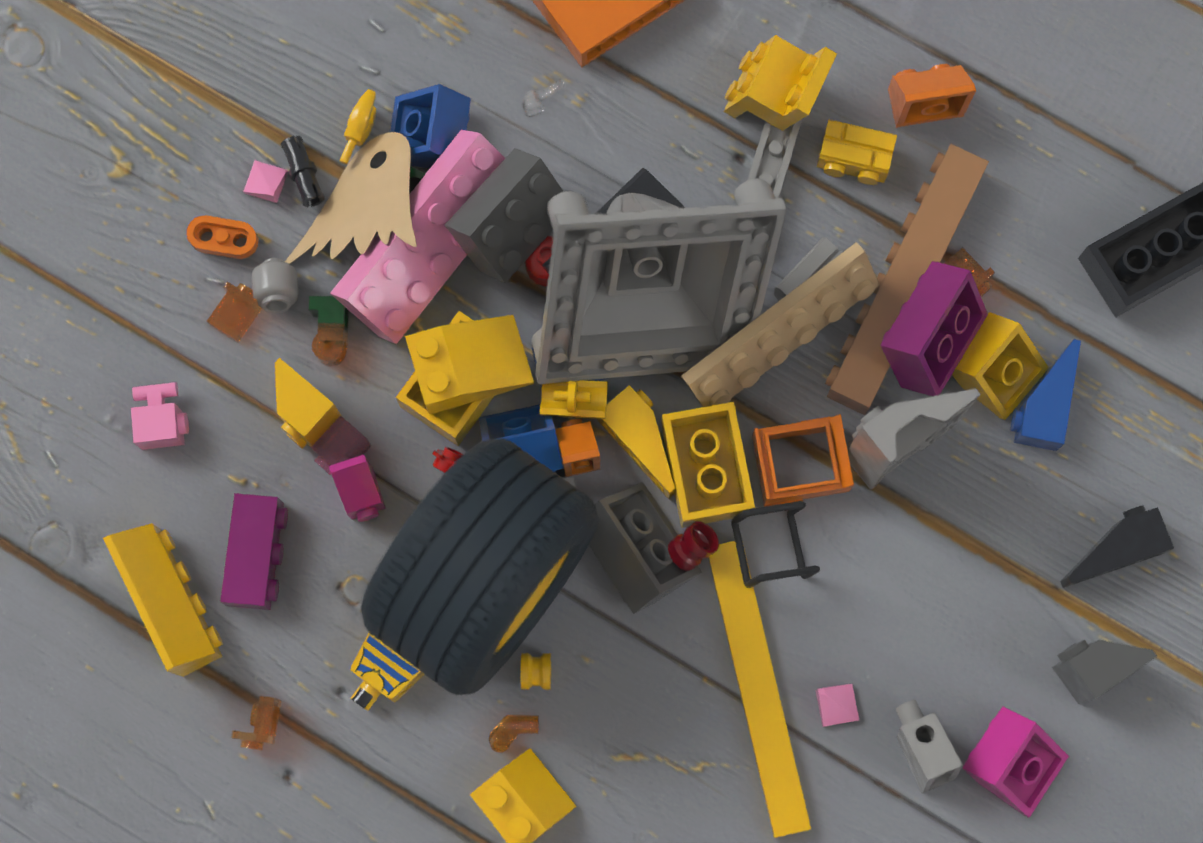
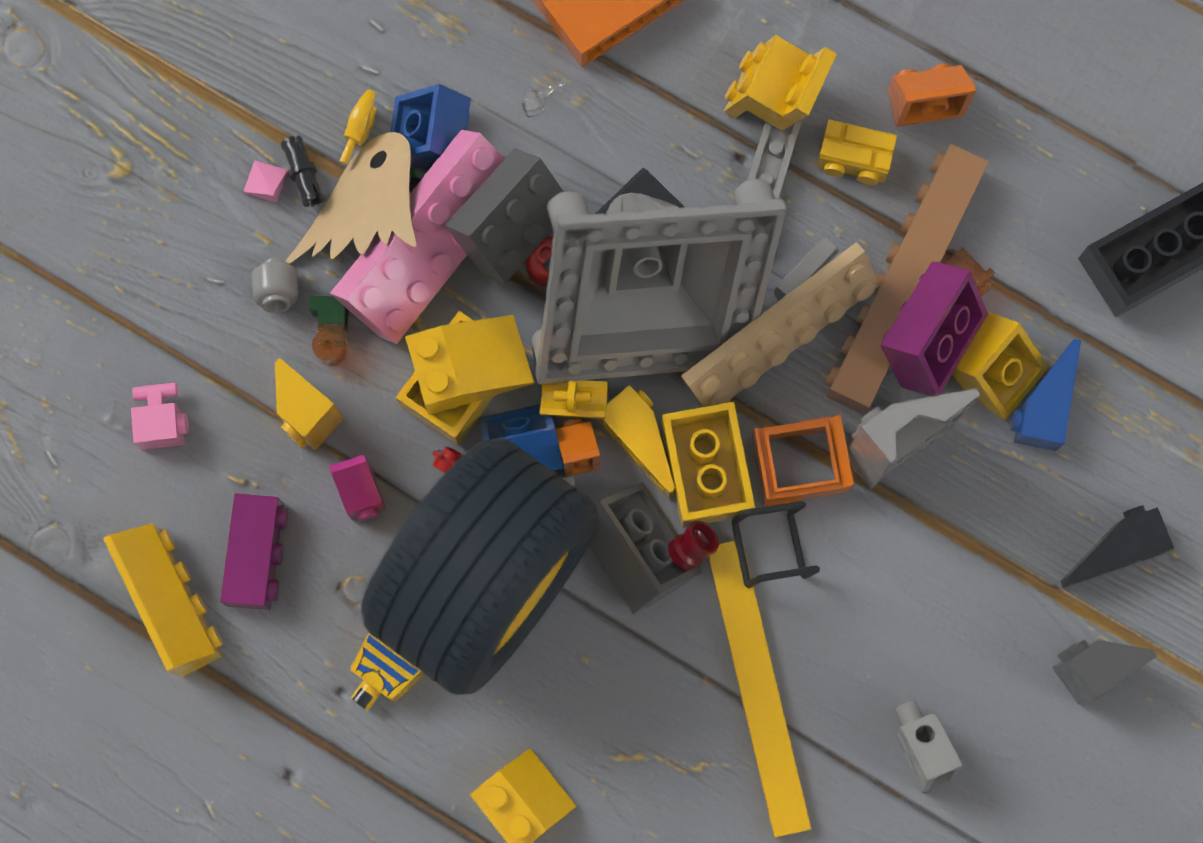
(224, 237): orange plate -> none
(235, 311): clear orange bracket -> none
(265, 719): clear orange bracket -> none
(339, 444): clear pink brick -> none
(509, 728): clear orange arm -> none
(535, 671): yellow wheel -> none
(837, 705): bright pink slope -> none
(1015, 761): dark pink slope -> none

